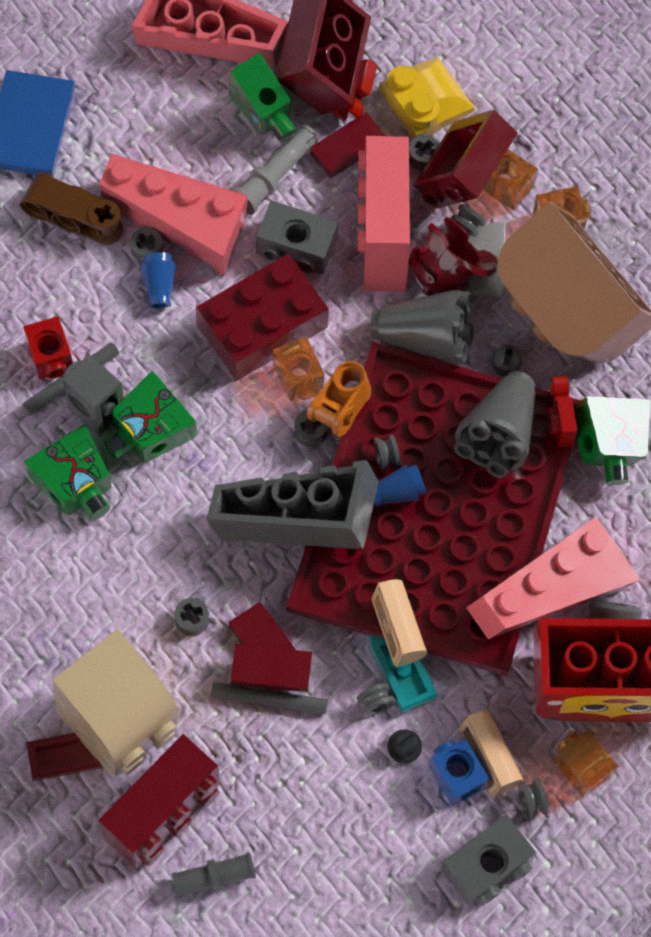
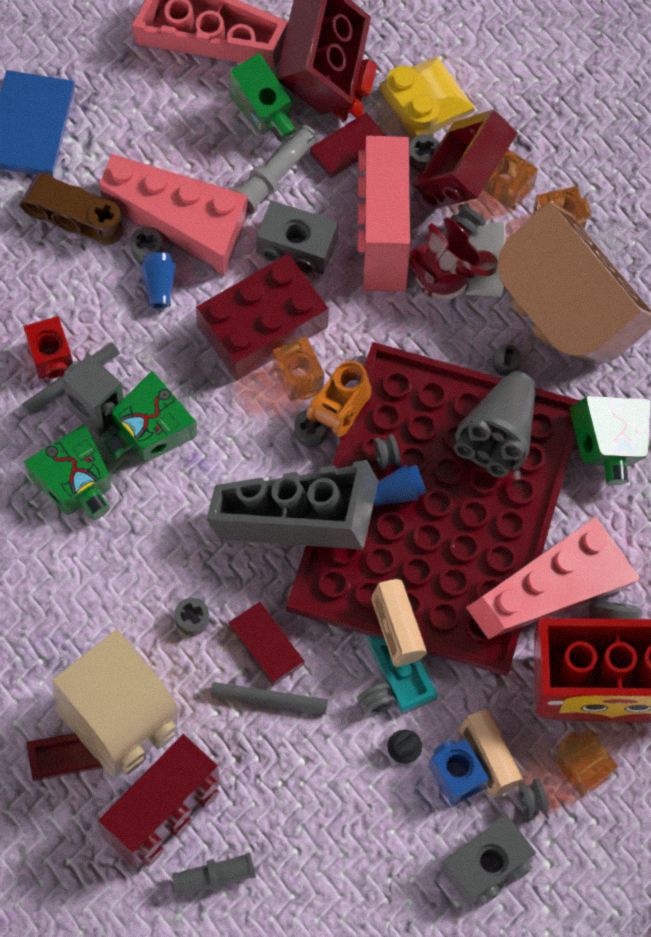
(271, 668): dark red tile -> none
(427, 325): dark grey cone -> none
(562, 419): red plate -> none

